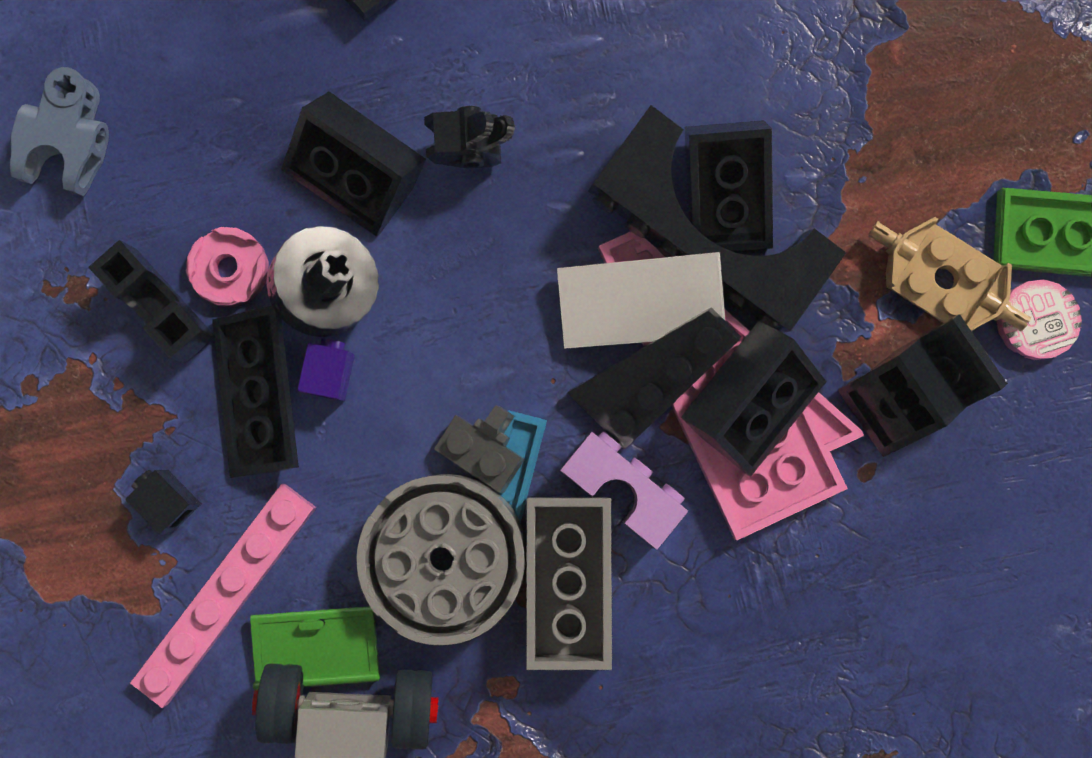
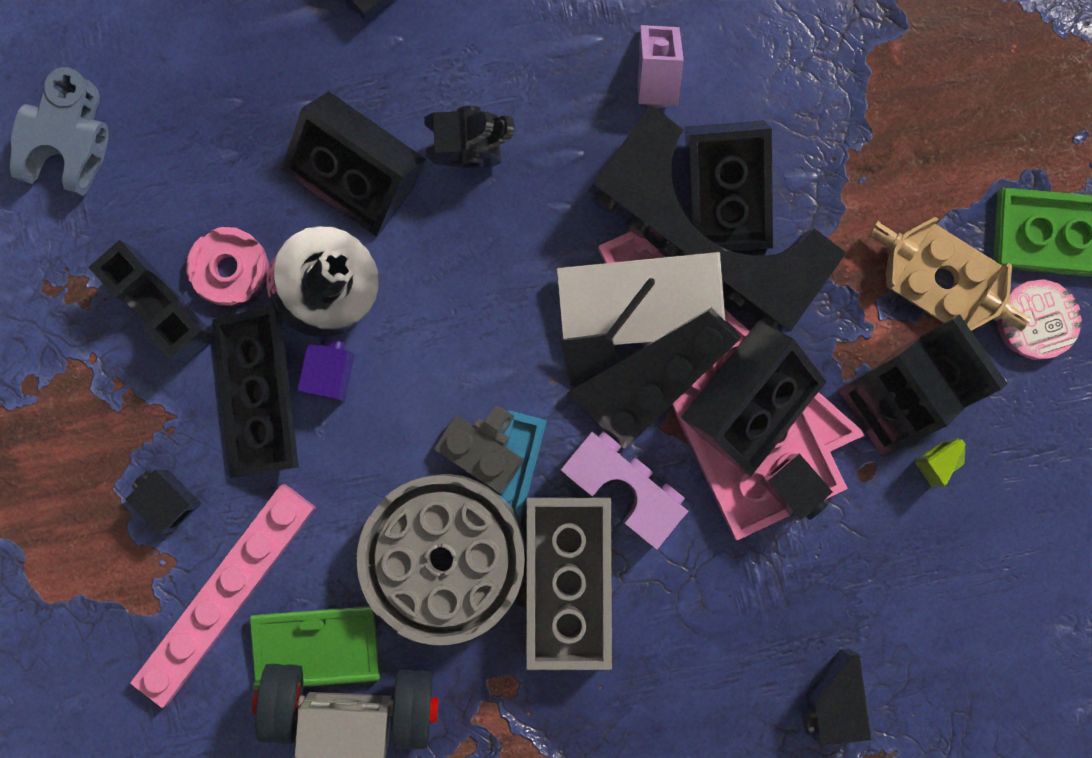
(593, 353): none -> black piece
(659, 66): none -> lavender slope
(797, 487): none -> black brick
(838, 703): none -> black slope
(942, 461): none -> lime slope

